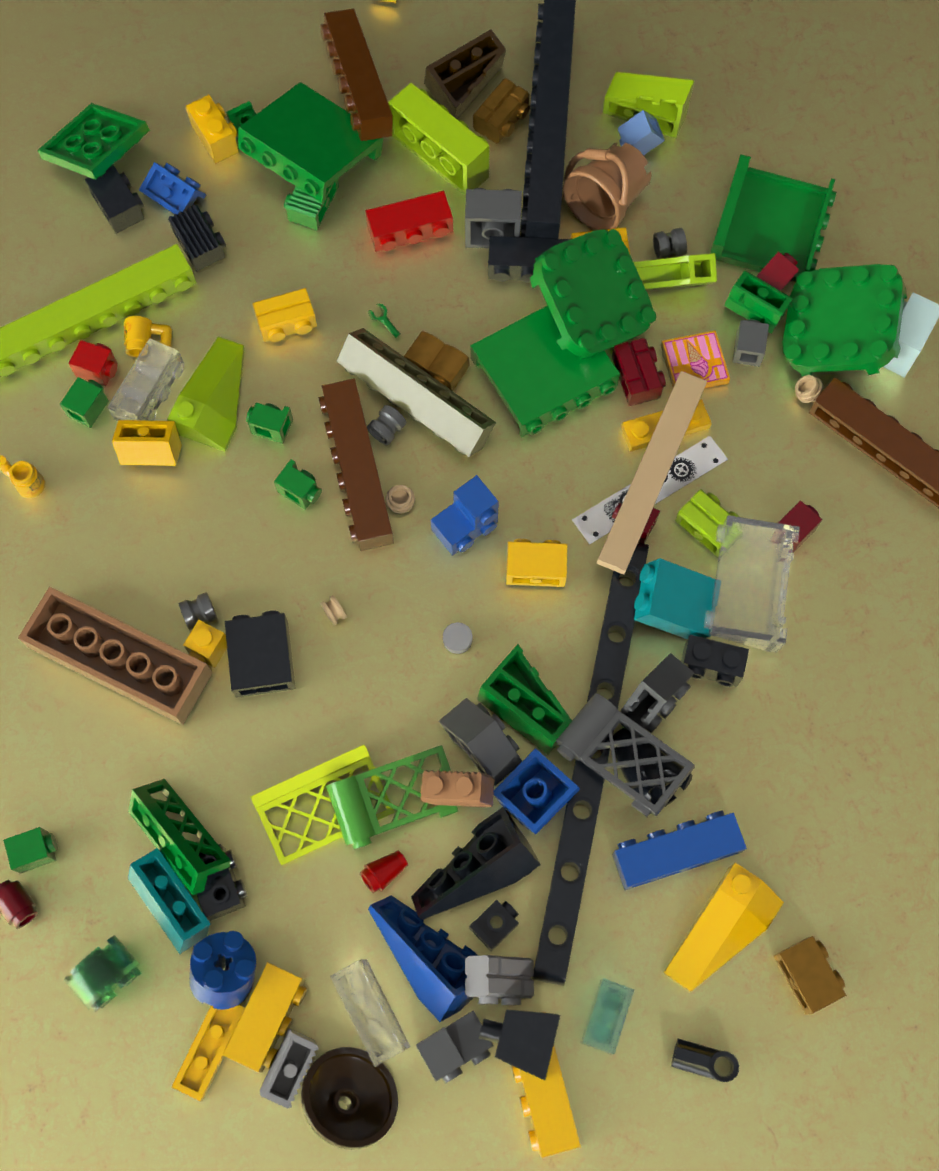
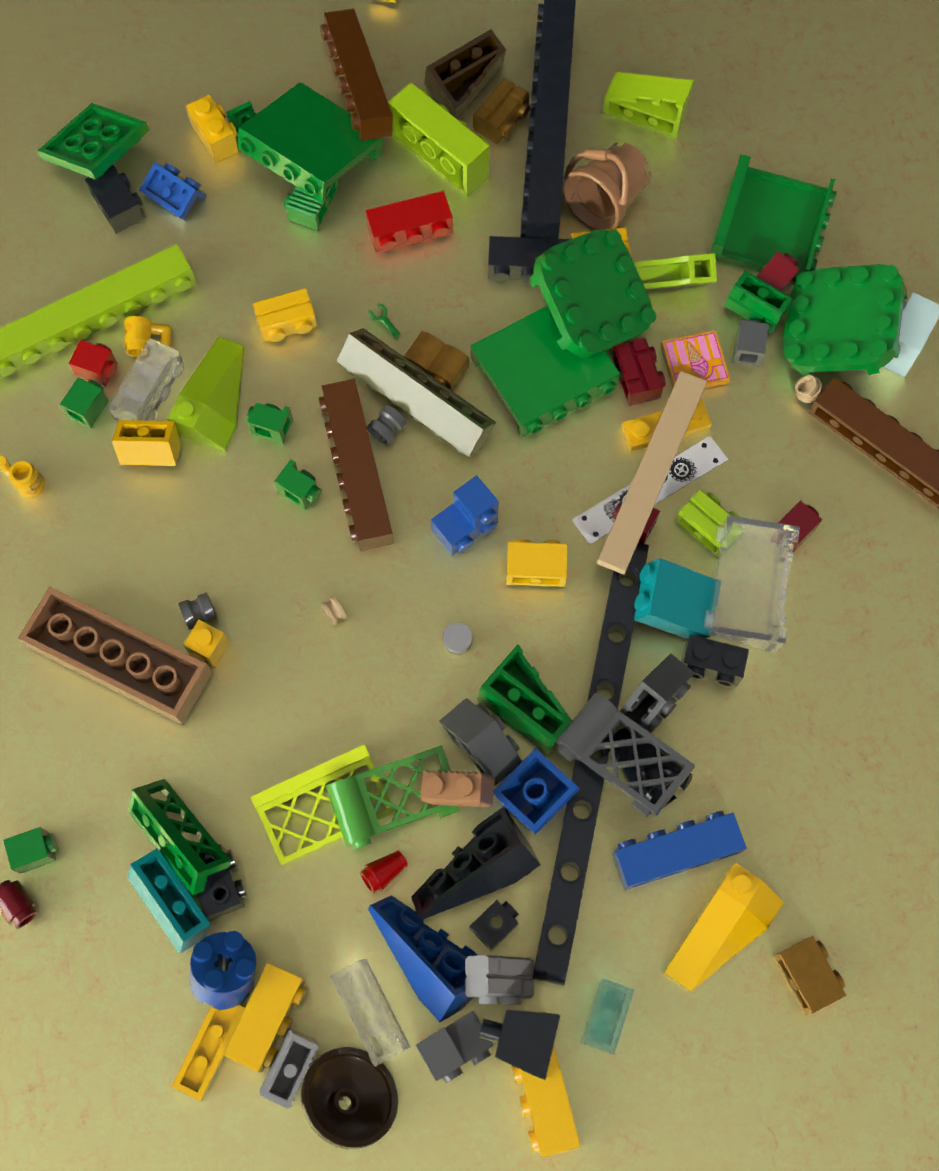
(102, 973): clear green brick -> none
(197, 237): black brick -> none
(259, 654): black brick -> none
(400, 499): tan plate -> none
(491, 214): dark grey brick -> none
(641, 132): medium blue brick -> none
(670, 243): dark grey wheel -> none
(701, 1060): black piece -> none

